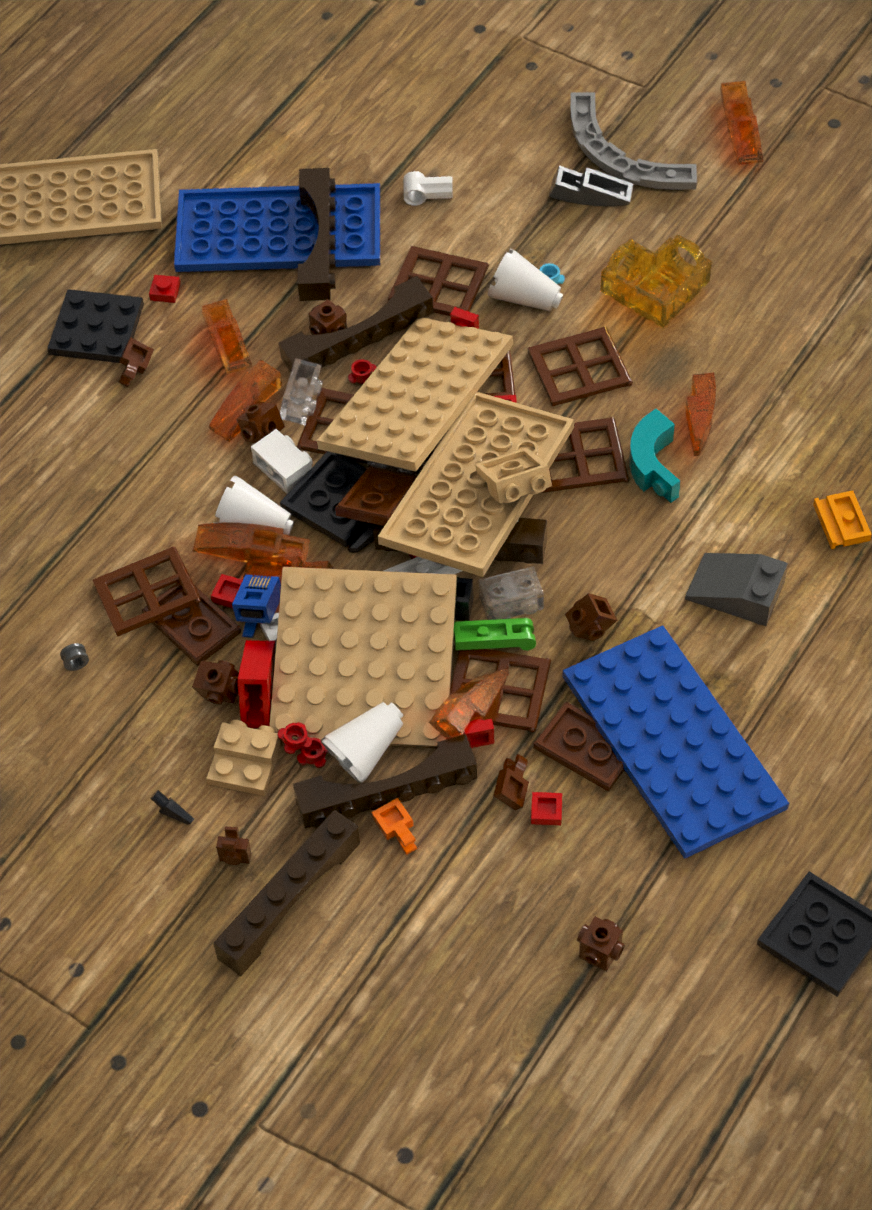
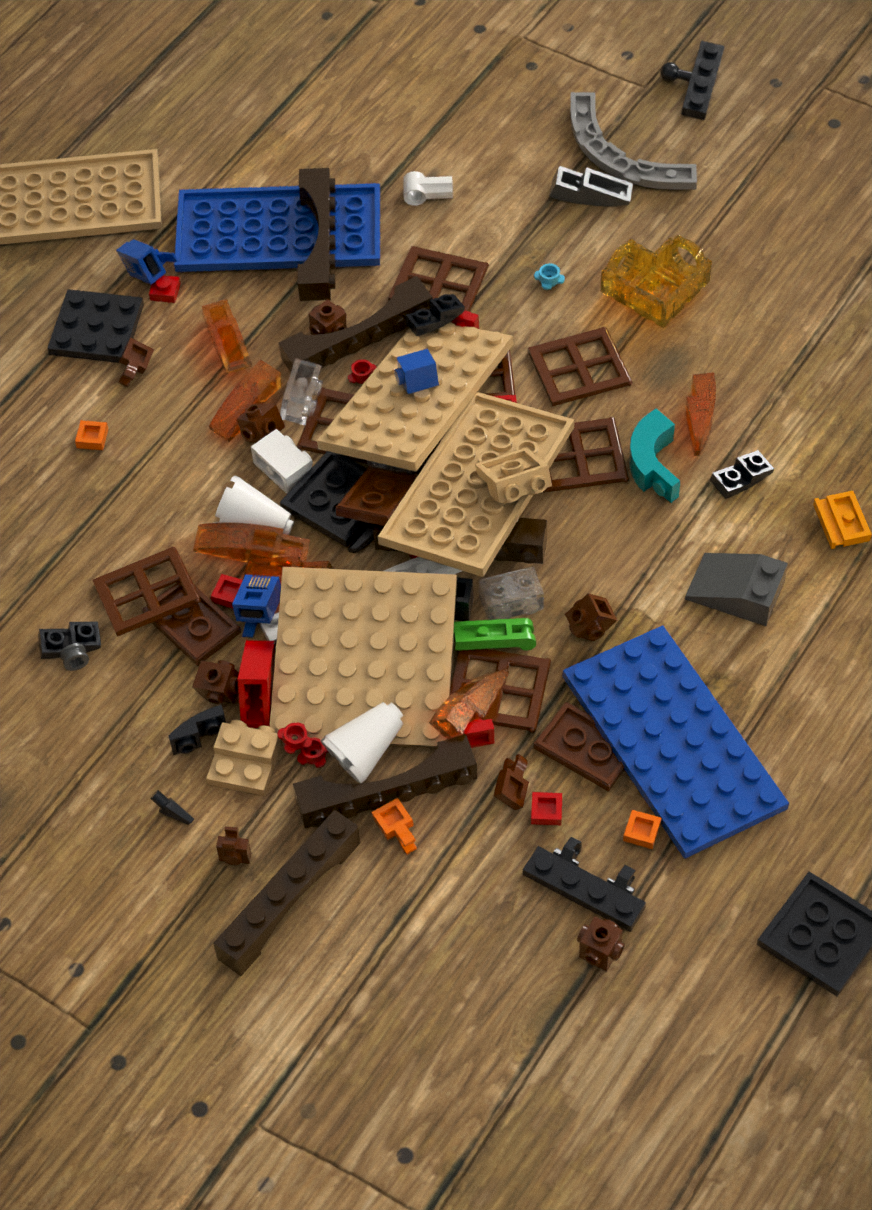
(54, 640): none -> black slope
(91, 435): none -> orange plate
(144, 261): none -> blue piece
(187, 735): none -> black slope
(416, 371): none -> blue brick
(441, 312): none -> black slope
(524, 284): white cone -> none
(605, 898): none -> black hinge
(642, 829): none -> orange plate
(700, 80): none -> black plate
(741, 122): clear orange slope -> none
(742, 475): none -> black slope

